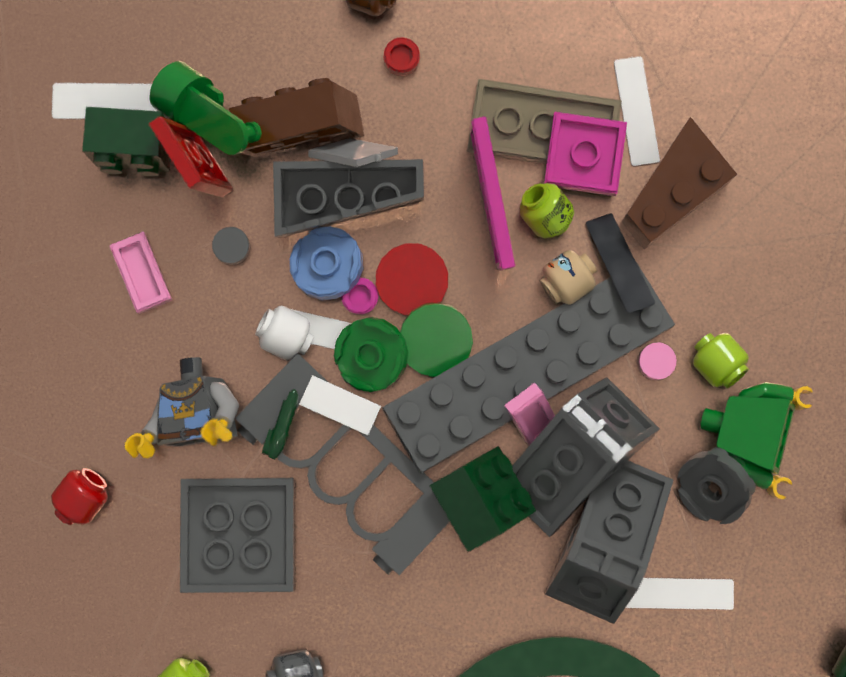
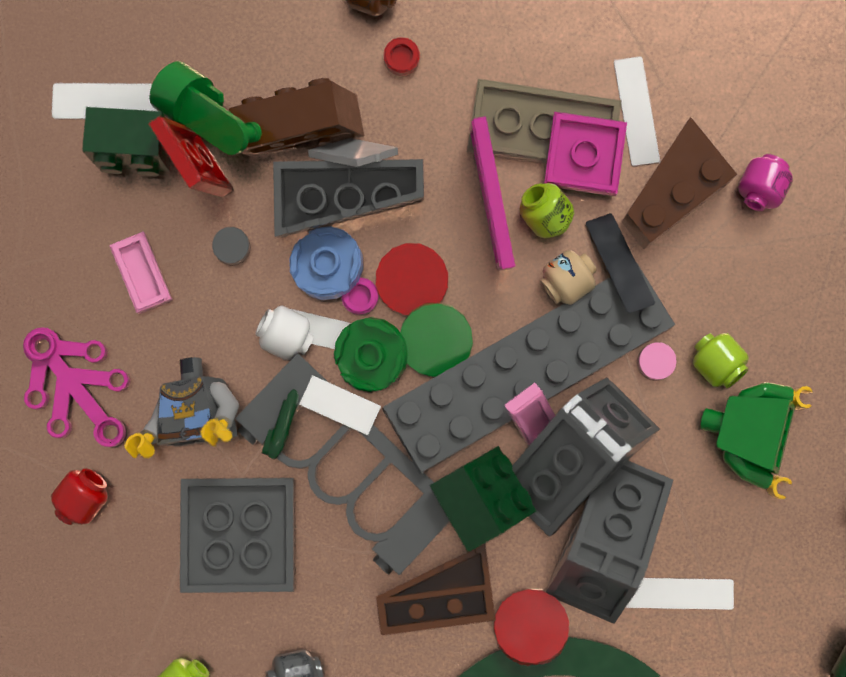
(71, 382): none -> dark pink plant
(440, 598): none -> reddish brown wedge
(531, 627): none -> red tile
(727, 474): dark grey plate -> none
(765, 182): none -> dark pink head

